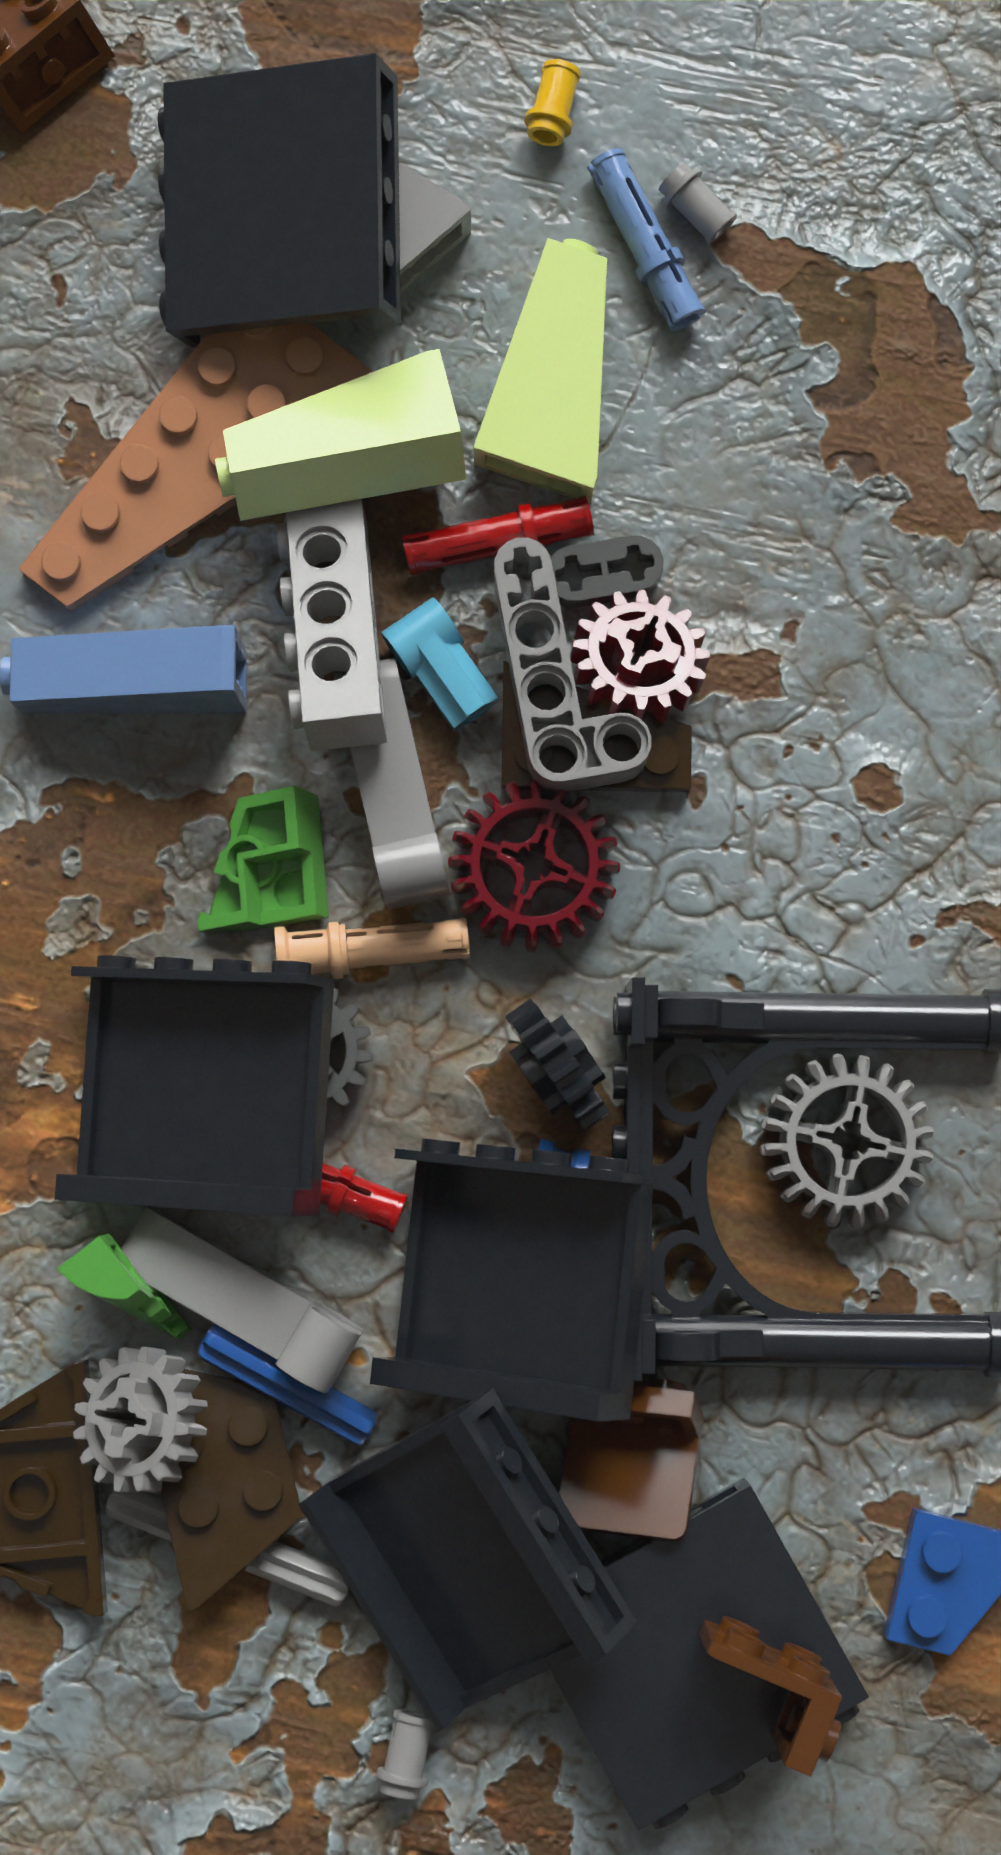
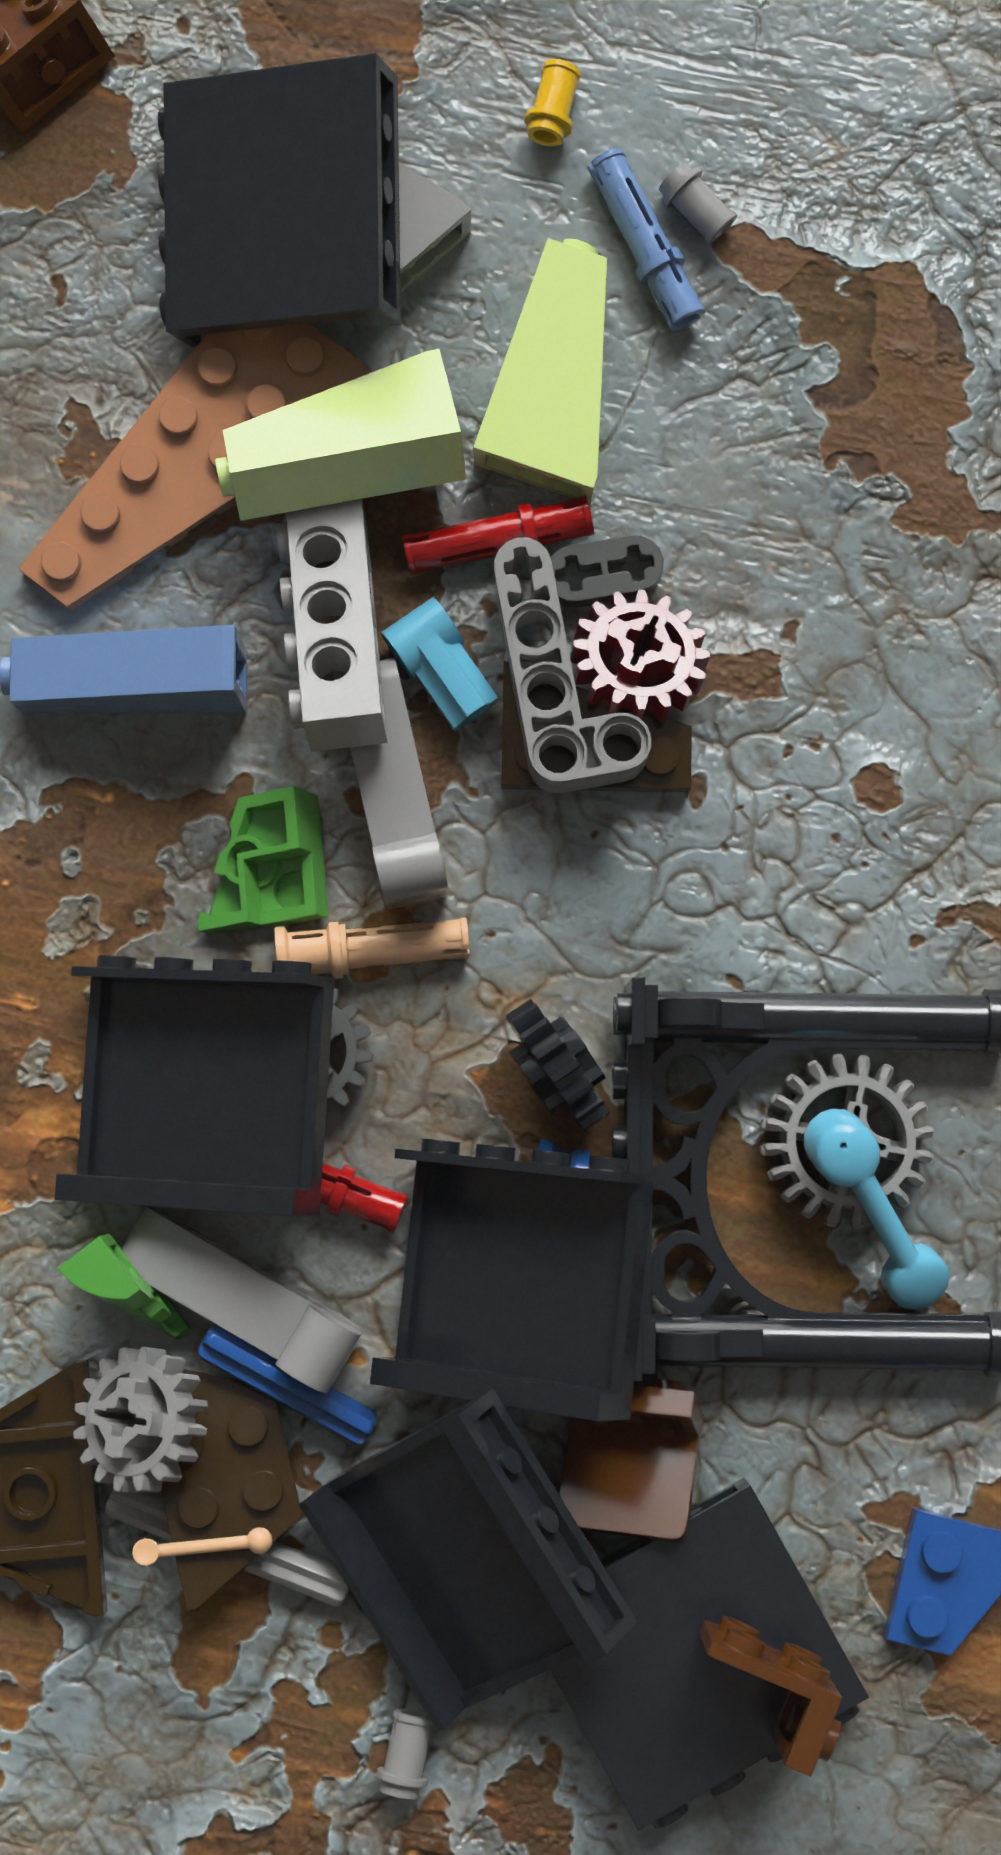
(149, 1551): none -> light nougat hinge
(562, 874): dark red gear -> none
(913, 1272): none -> medium azure piece

